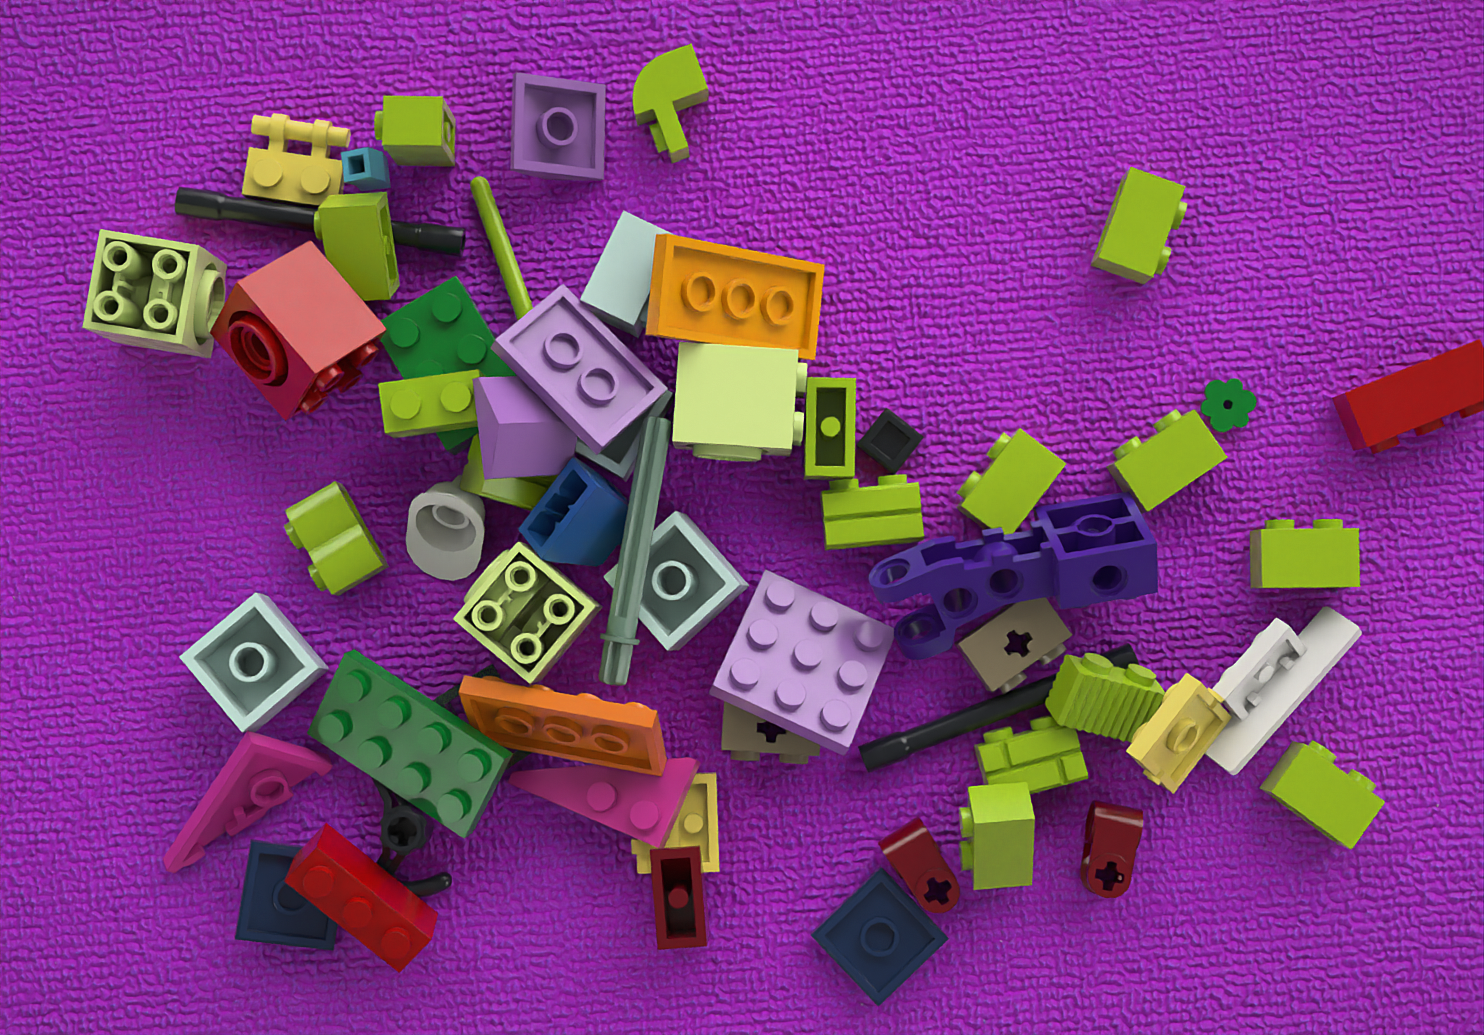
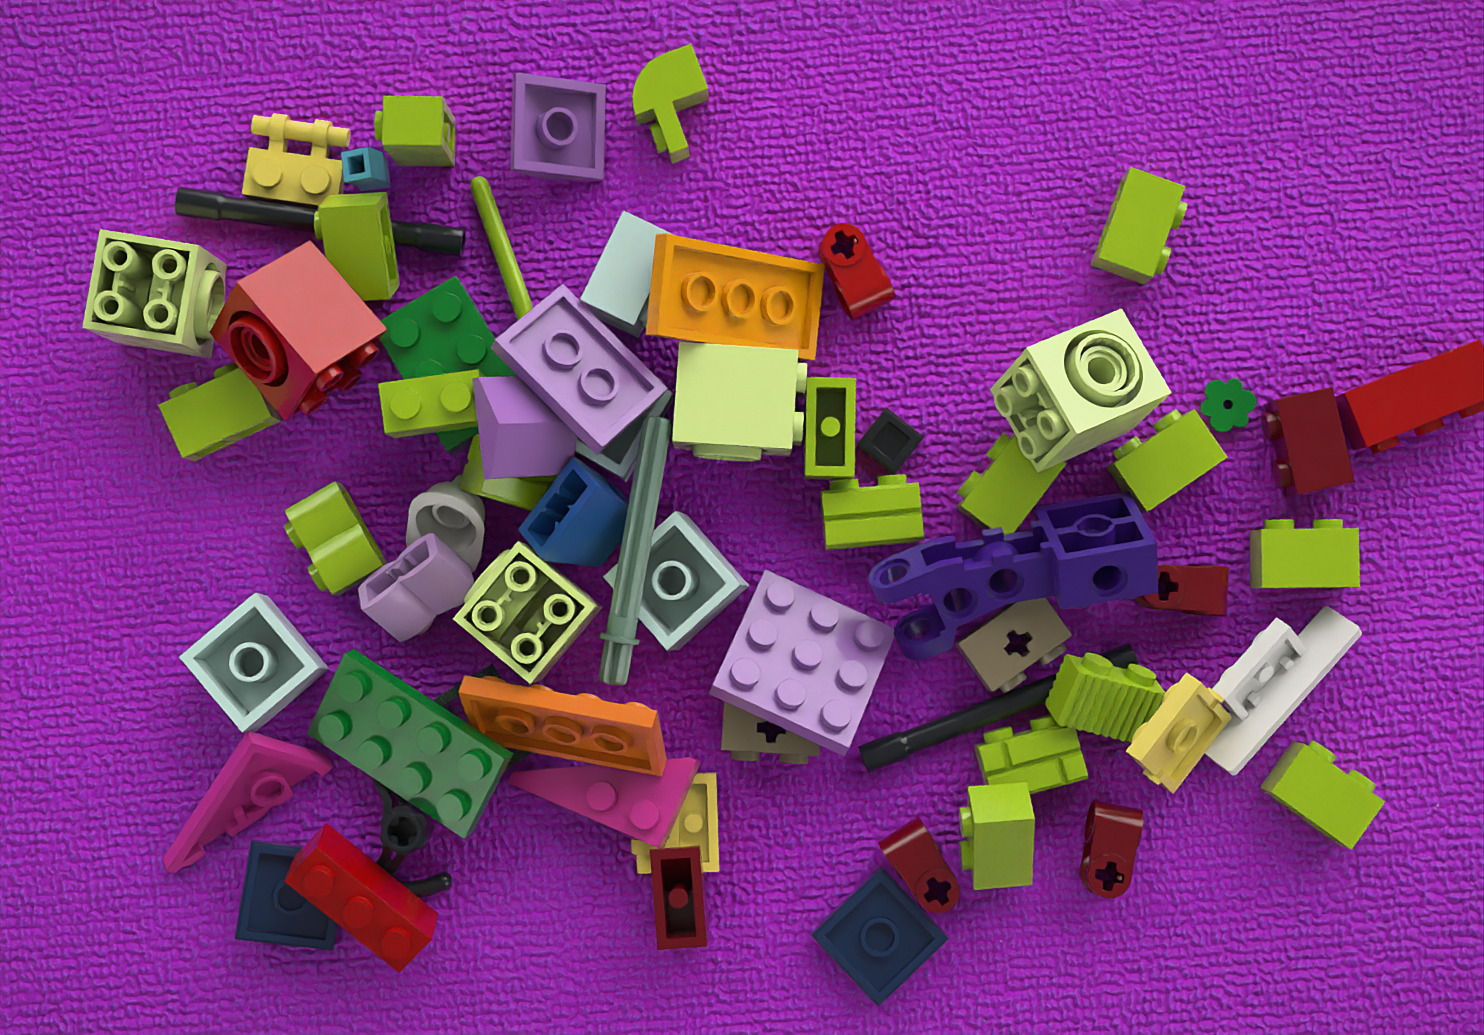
(216, 413): none -> lime brick
(416, 587): none -> lavender brick
(858, 280): none -> red piece
(1079, 390): none -> yellowish green brick
(1190, 590): none -> dark red piece
(1307, 442): none -> dark red brick

